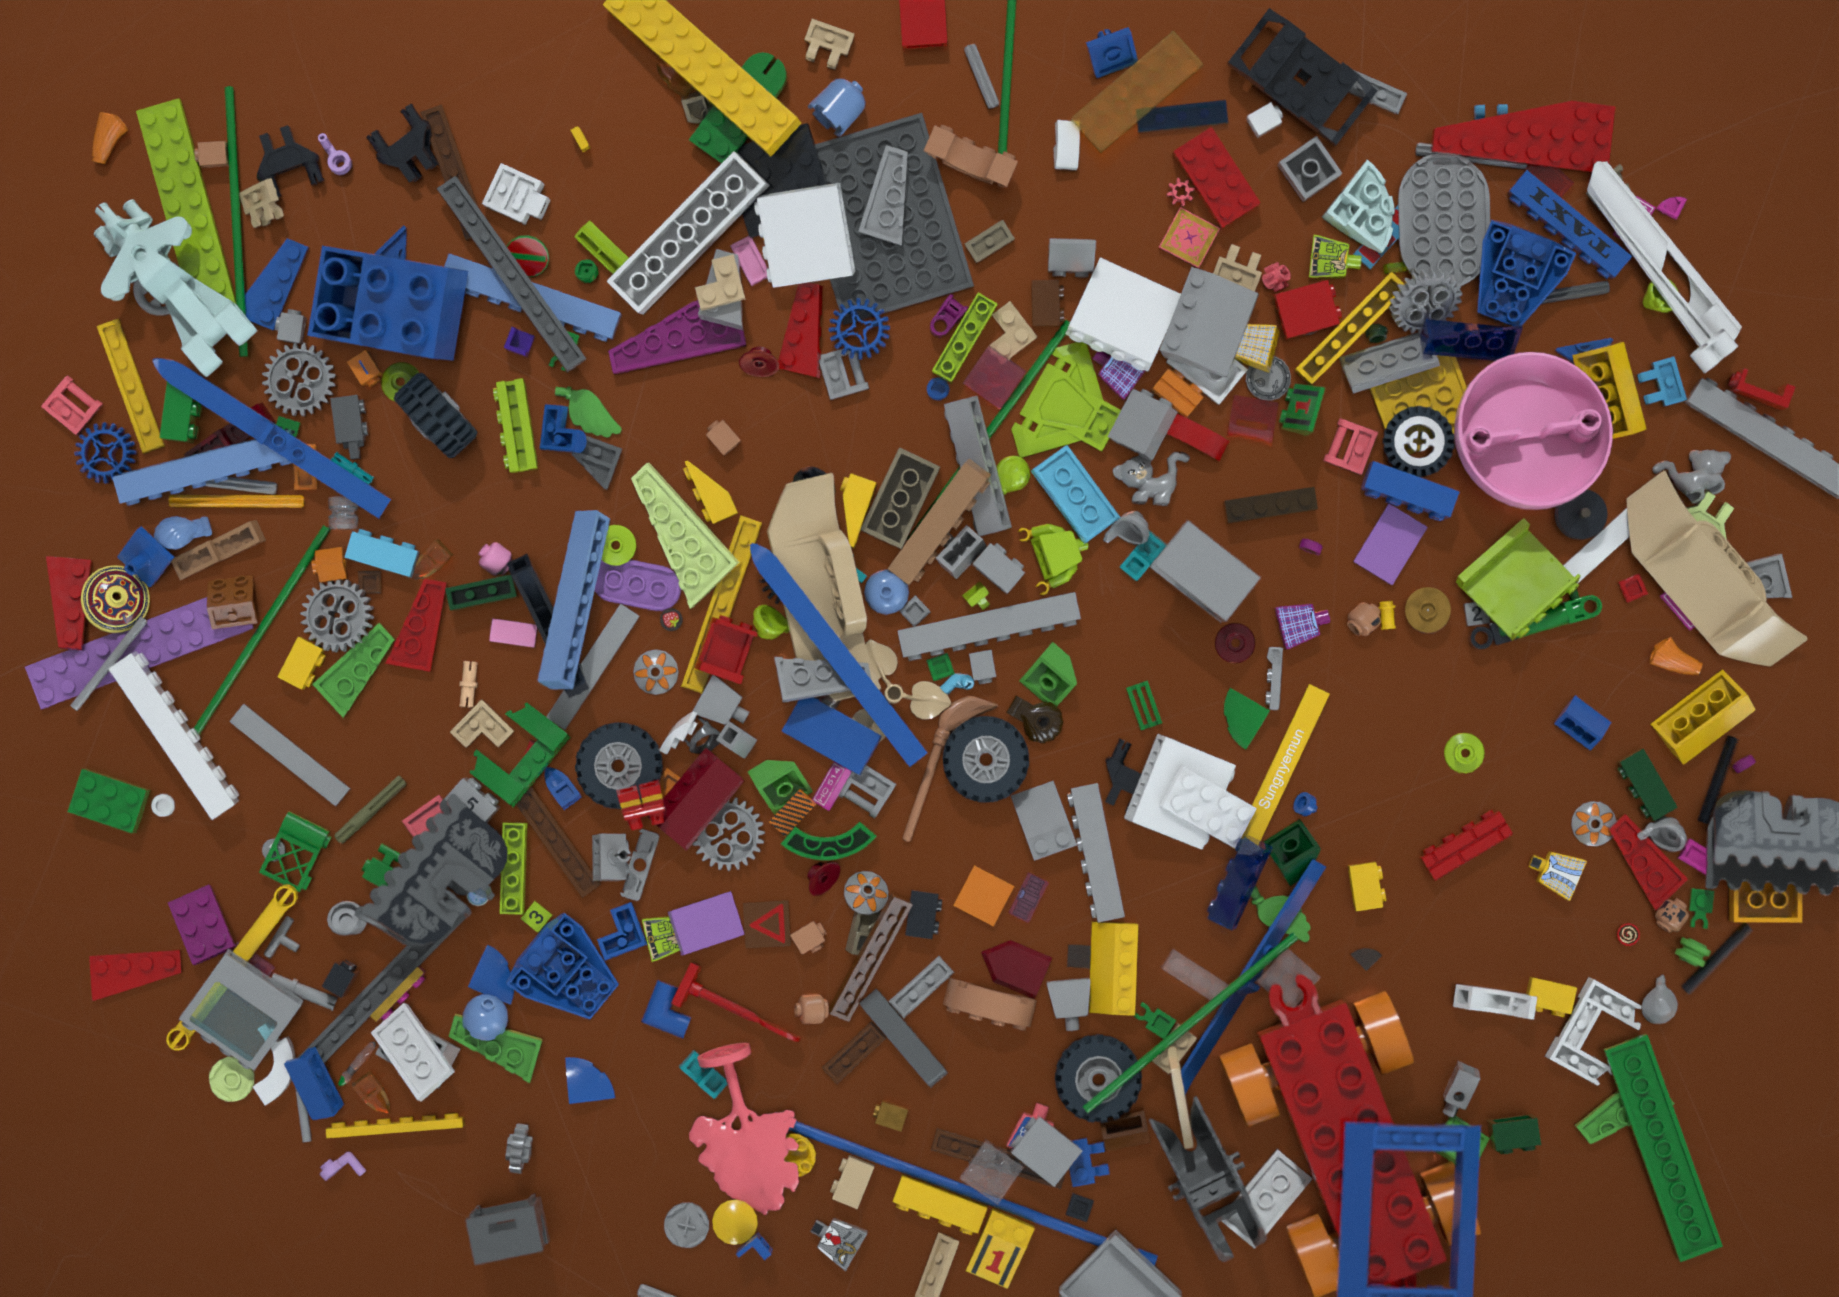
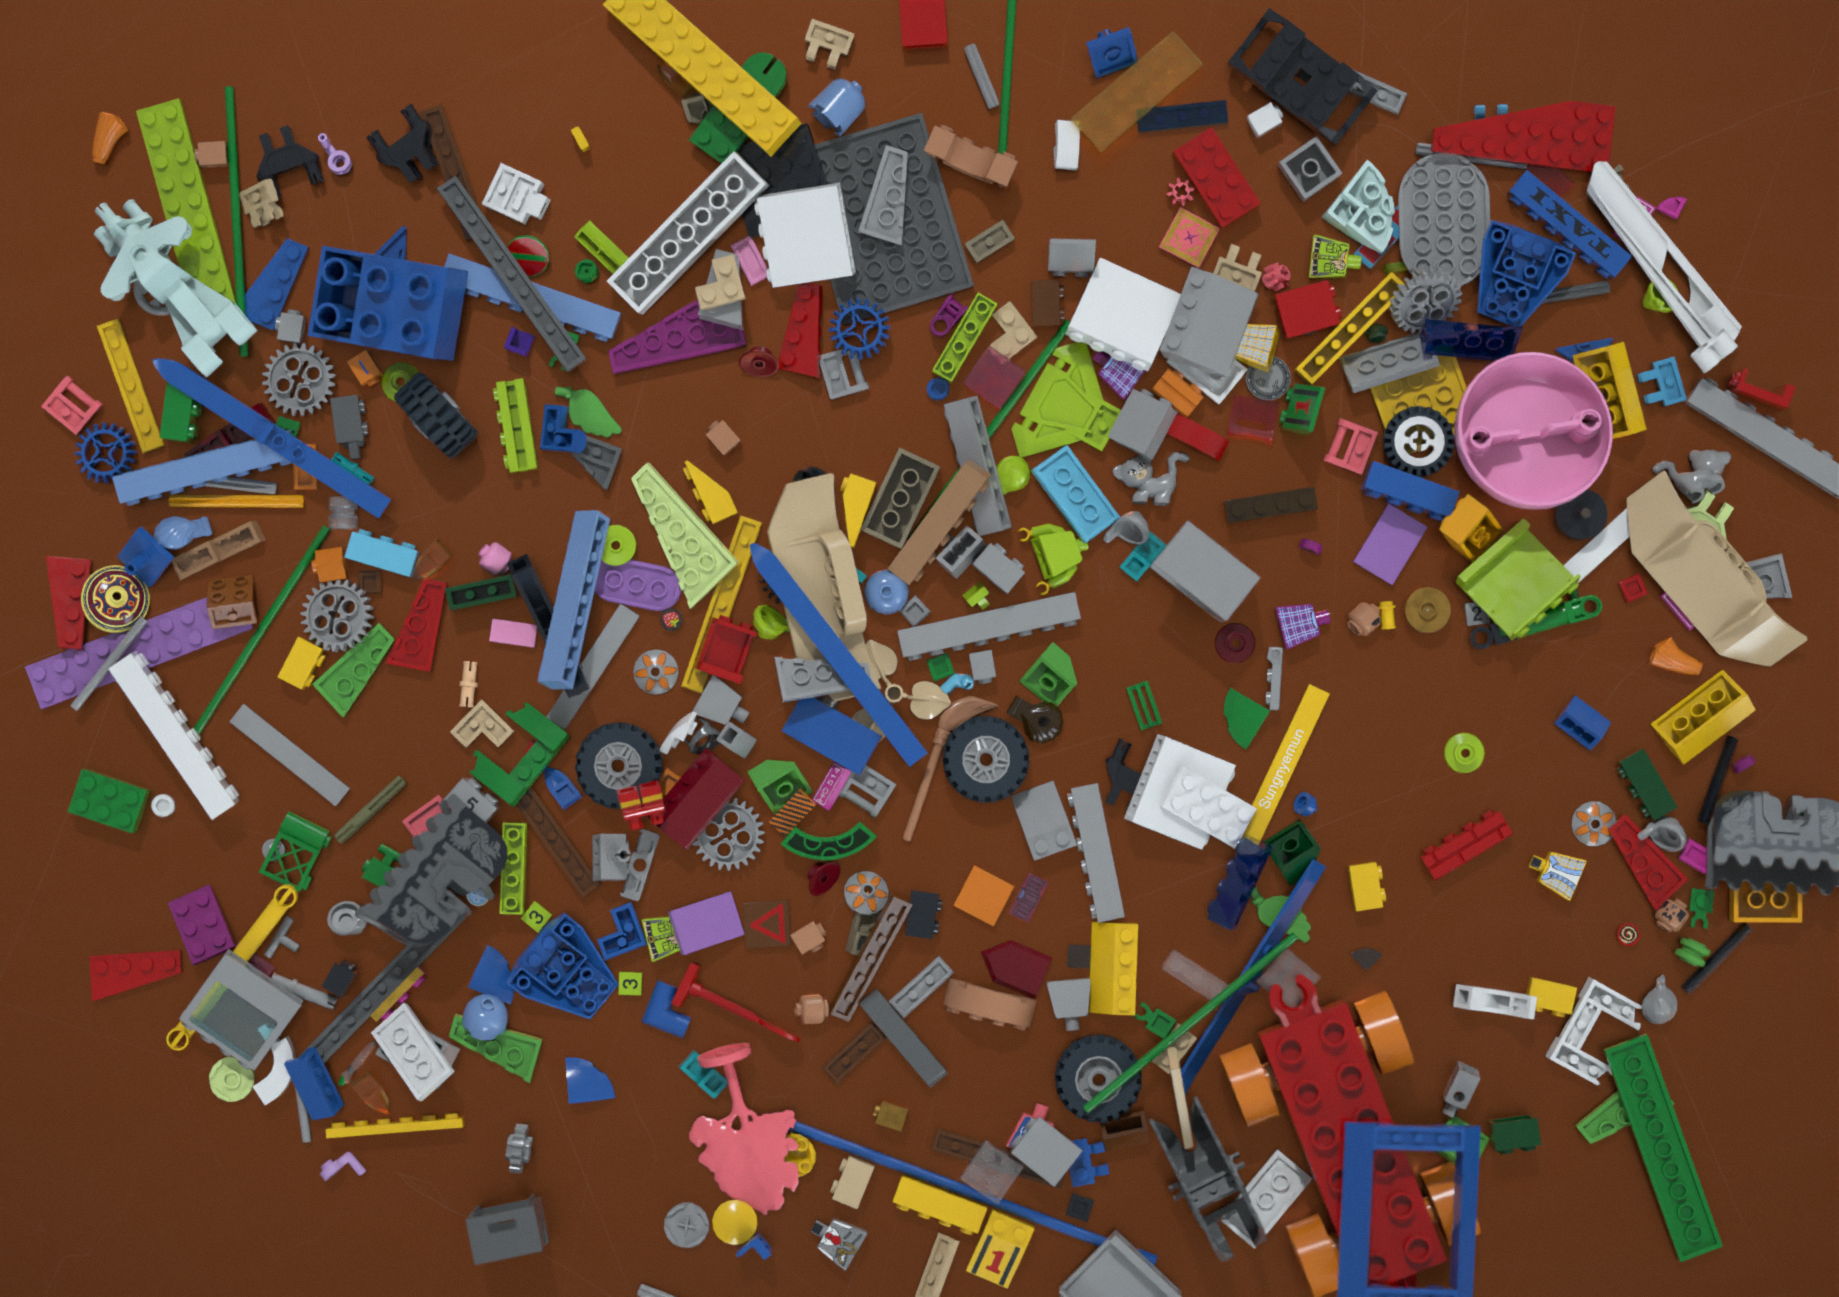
(630, 983): none -> lime tile
(1470, 528): none -> light orange brick

